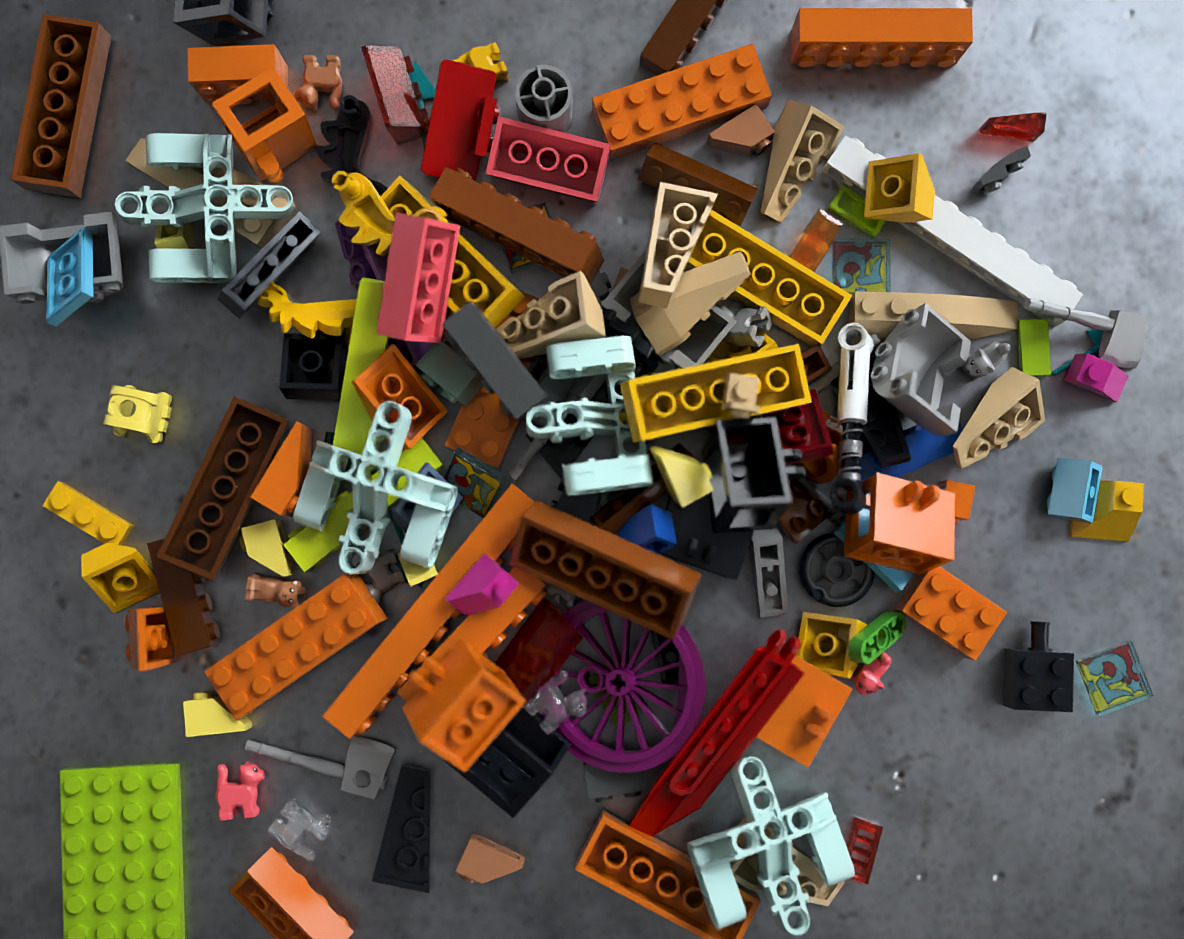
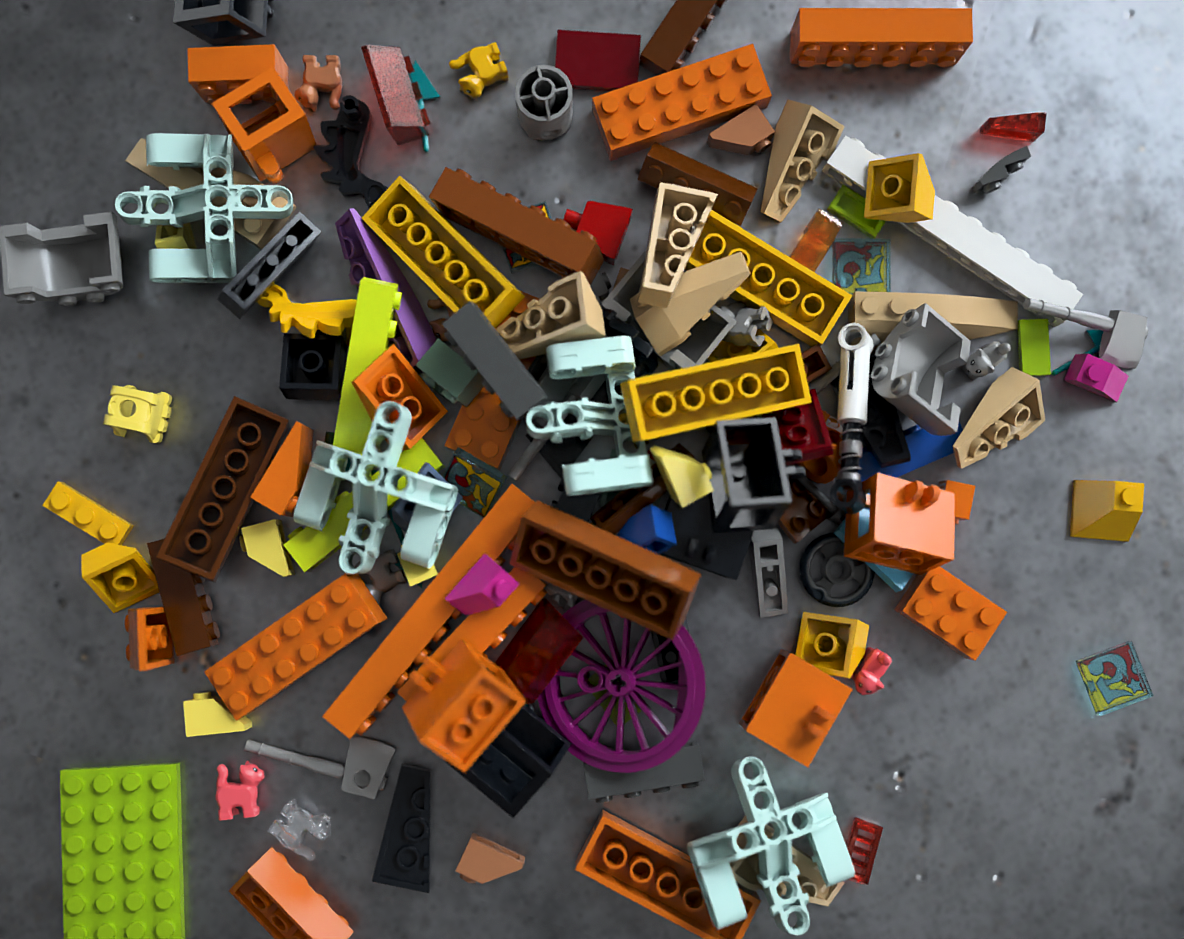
(61, 106): dark orange brick -> none
(70, 276): medium azure tile -> none
(273, 589): nougat animal -> none
(369, 213): yellow animal -> none
(418, 279): coral slope -> none
(460, 119): red bracket -> none
(548, 159): coral slope -> none
(555, 705): clear animal -> none
(598, 59): none -> dark red tile
(605, 222): none -> red torso
(722, 735): red hinge -> none
(740, 395): tan bracket -> none
(887, 628): bright green beam -> none
(1038, 675): black brick -> none
(1074, 489): medium azure brick -> none

